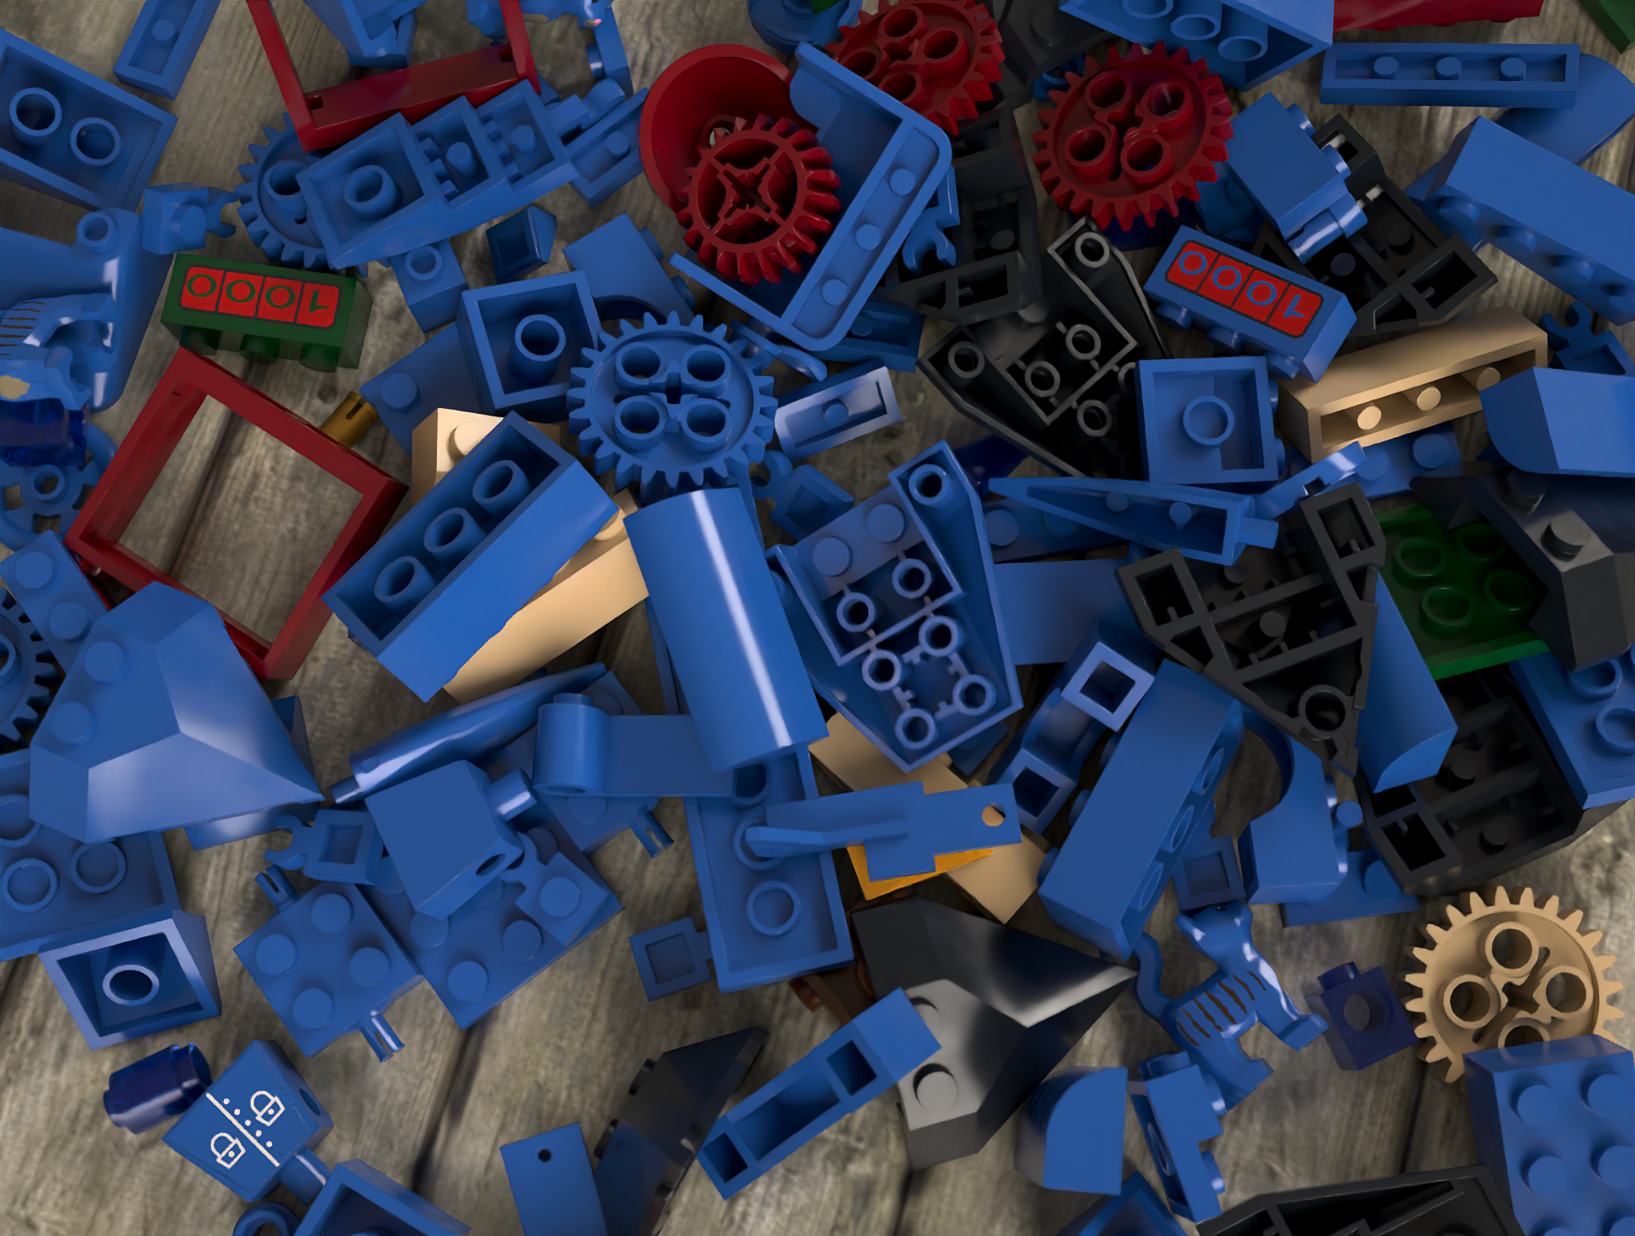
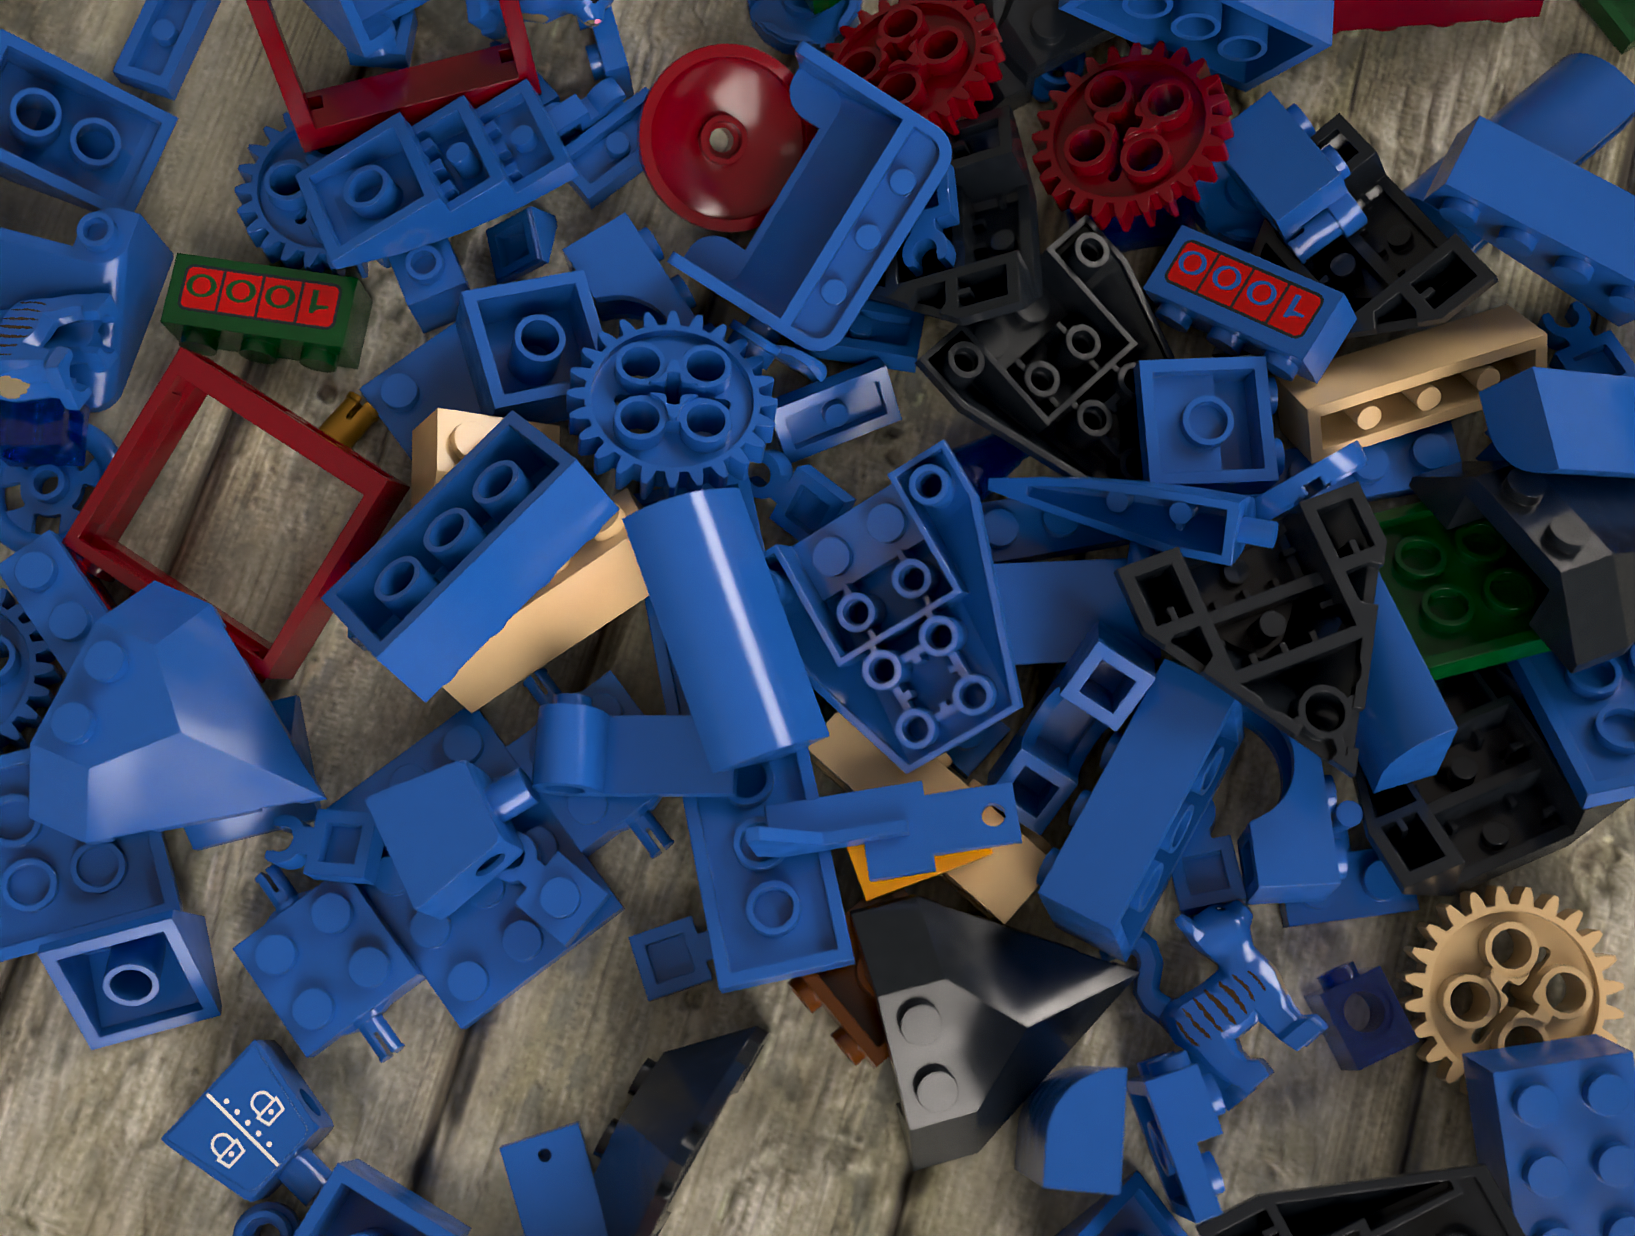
(157, 1088): clear blue brick -> none
(181, 215): blue plate -> none
(456, 734): blue piece -> none
(784, 158): dark red gear -> none
(816, 1092): blue arch -> none
(1451, 74): blue plate -> none

